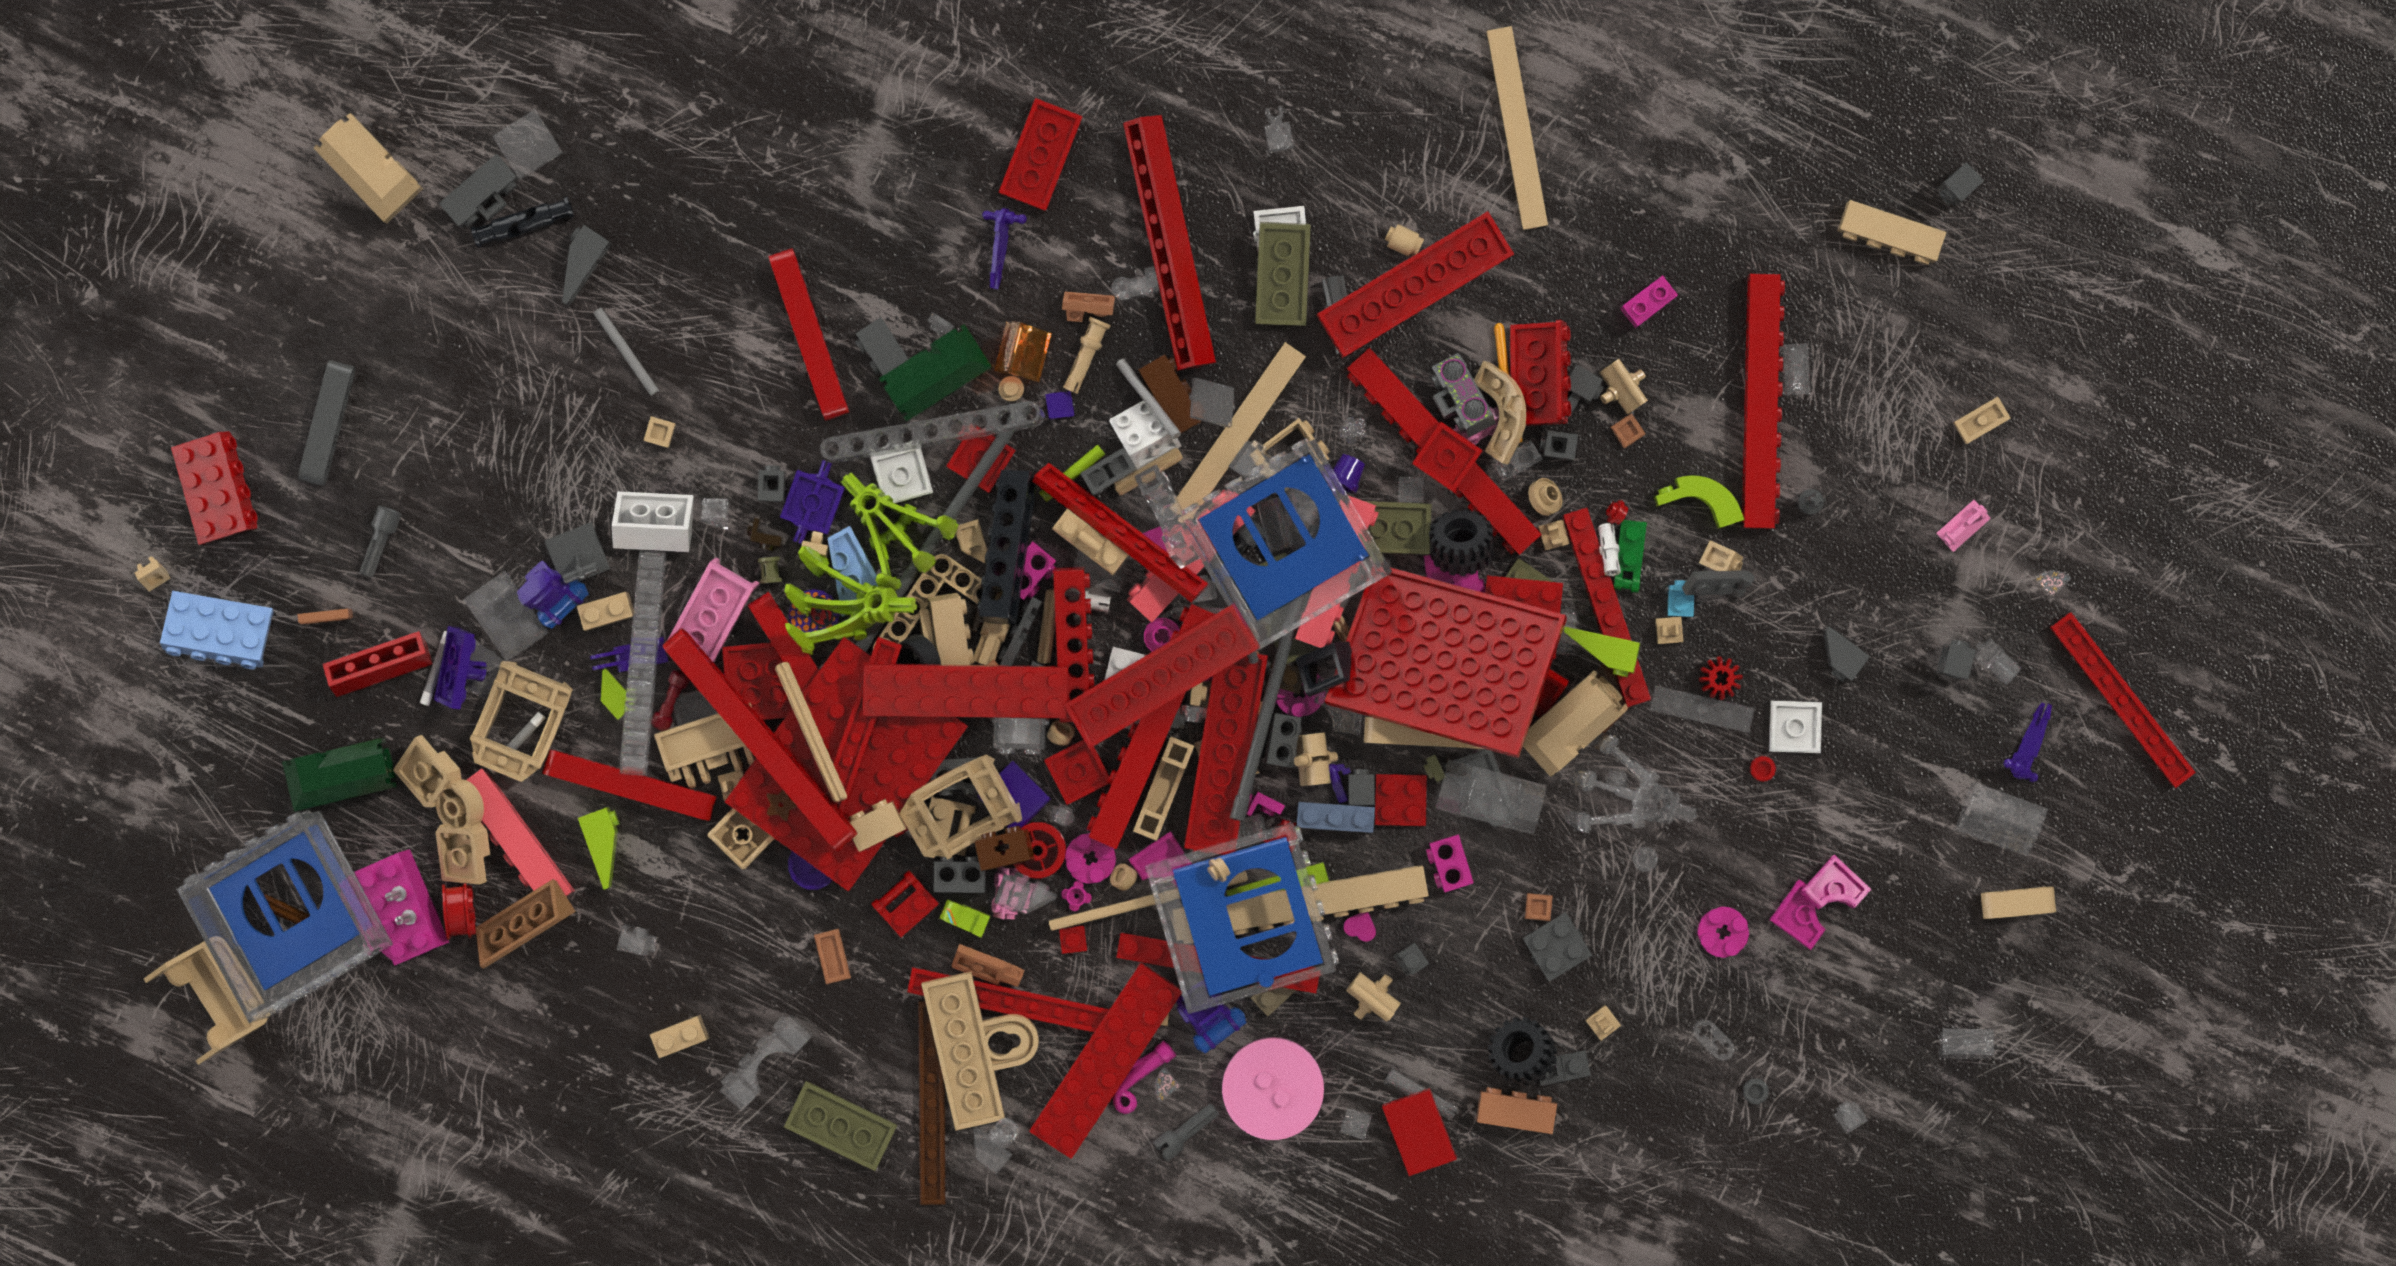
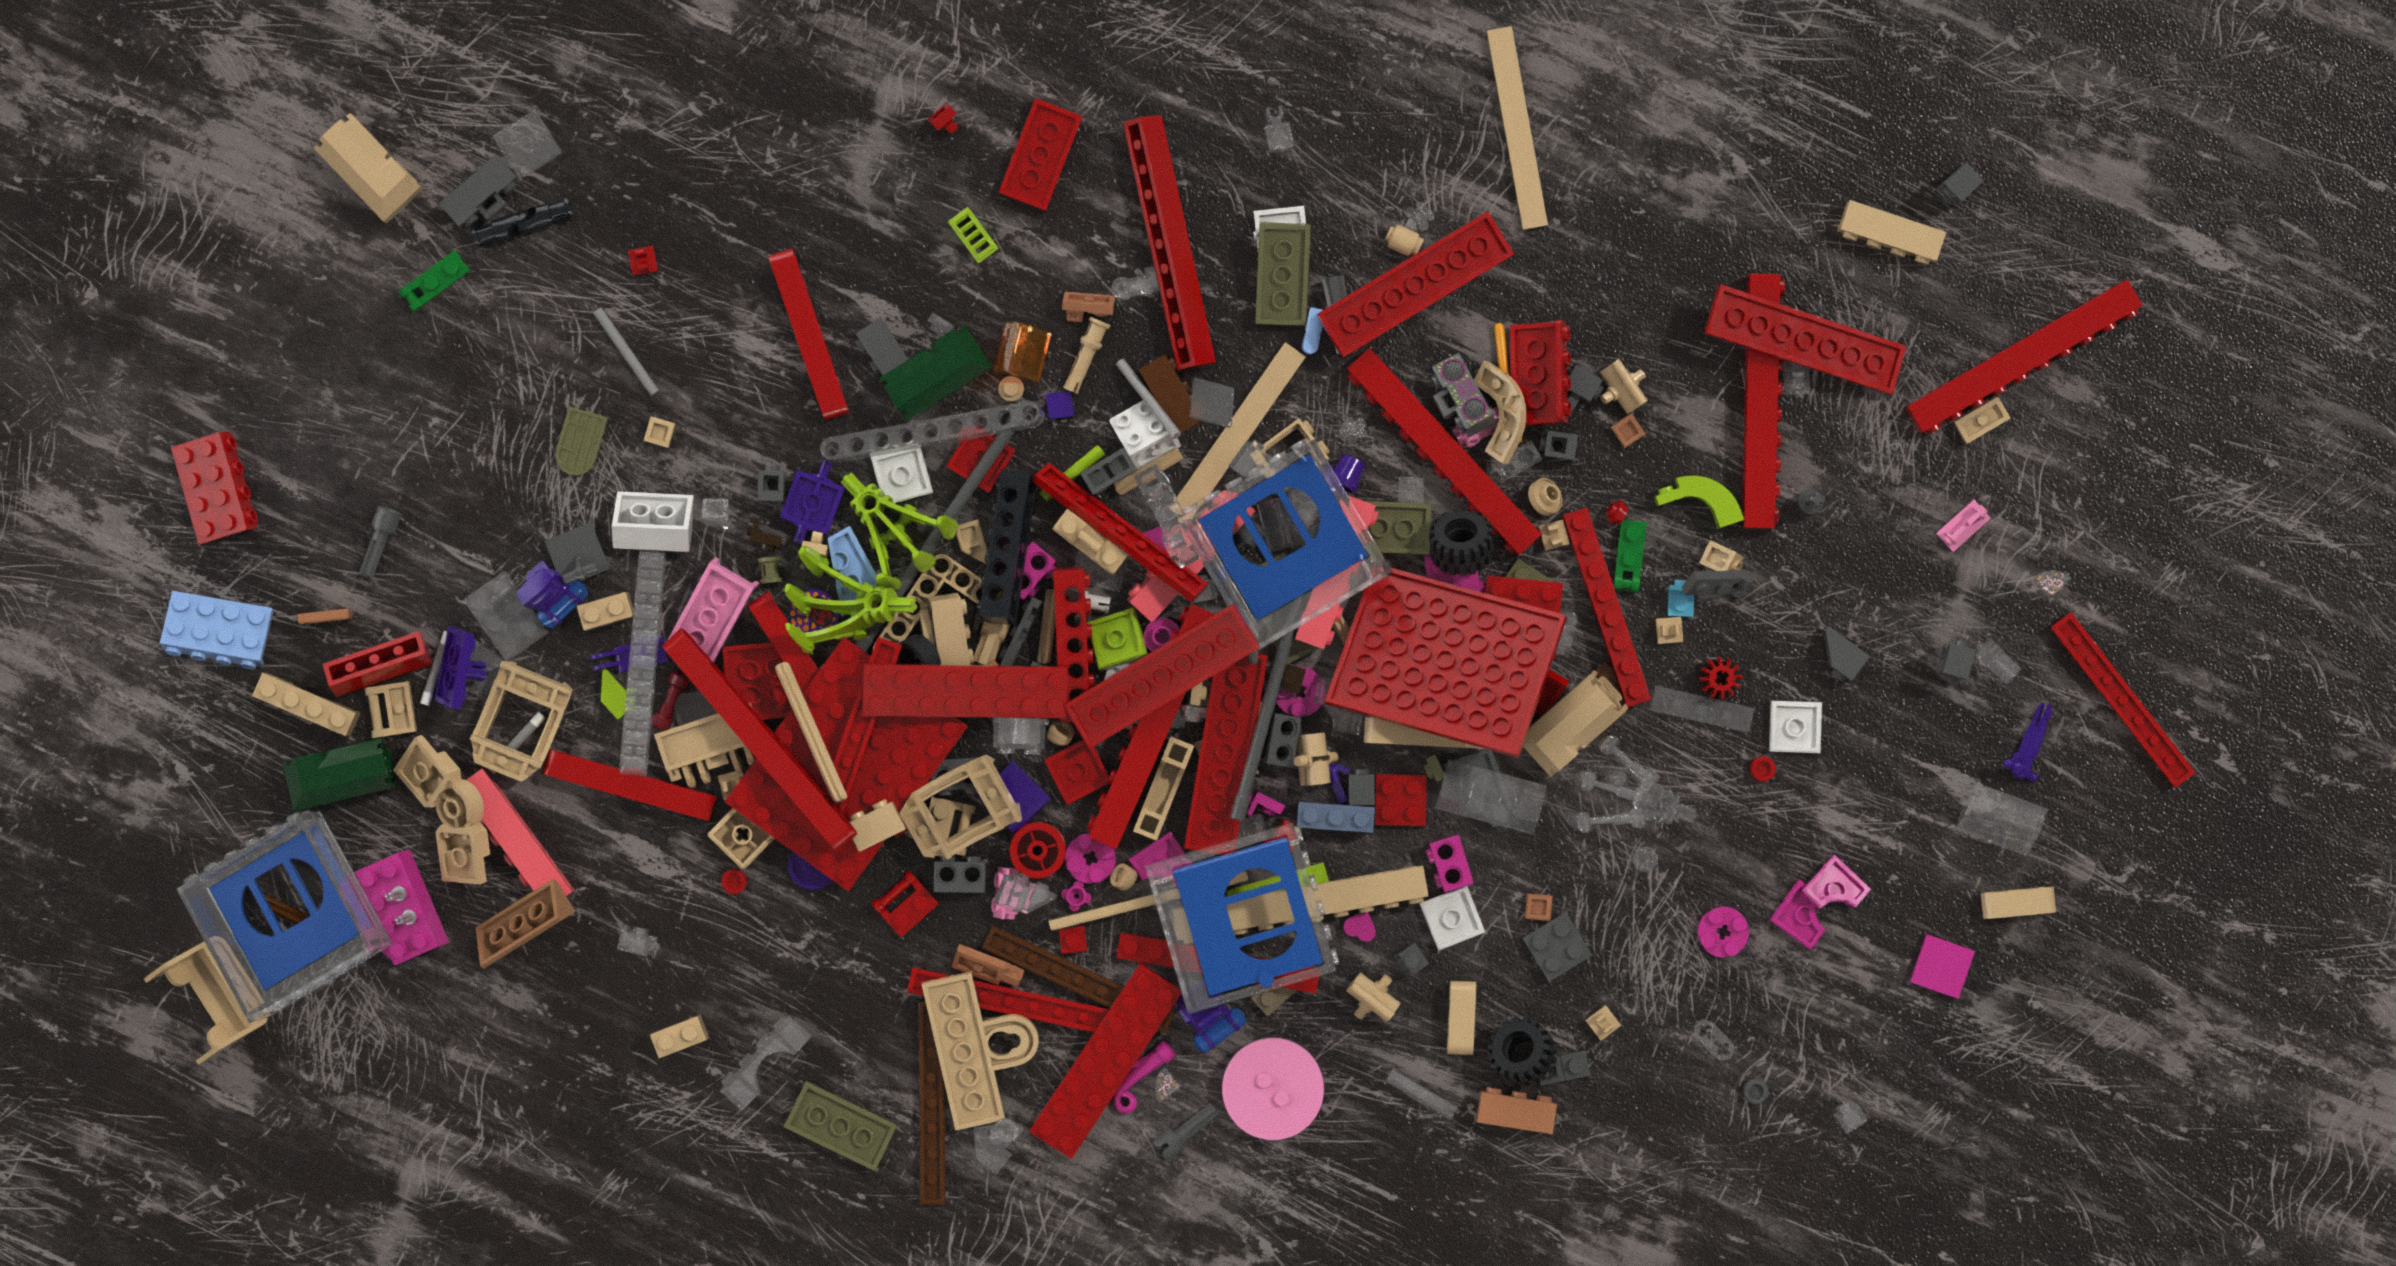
(152, 574): tan tile -> none
(306, 704): none -> tan arch
(326, 423): dark grey beam -> none
(399, 709): none -> tan plate
(435, 280): none -> green plate
(458, 911): red wheel -> none
(580, 441): none -> olive window
(583, 257): dark grey slope -> none
(601, 837): lime slope -> none
(643, 260): none -> red tile
(734, 881): none -> red tile
(775, 809): reddish brown plate -> none
(832, 956): nougat tile -> none
(943, 117): none -> red tile
(965, 917): lime leg -> none
(980, 230): none -> lime slope
(1002, 220): dark purple piece -> none
(1019, 848): reddish brown brick -> none
(1058, 969): none -> reddish brown tile
(1062, 814): clear plate -> none
(1117, 639): none -> lime tile
(1218, 869): tan plate -> none
(1308, 663): black tile -> none
(1312, 332): none -> light blue bar
(1355, 1123): clear plate -> none
(1419, 216): none -> clear plant
(1419, 1132): red tile -> none
(1447, 457): red plate -> none
(1452, 917): none -> white tile
(1461, 1017): none -> tan beam
(1609, 549): white pin -> none
(1611, 651): lime slope -> none
(1649, 301): dark pink brick -> none
(1805, 339): none -> red plate
(1942, 966): none -> dark pink tile
(1967, 1043): clear hinge -> none
(2024, 356): none -> red brick

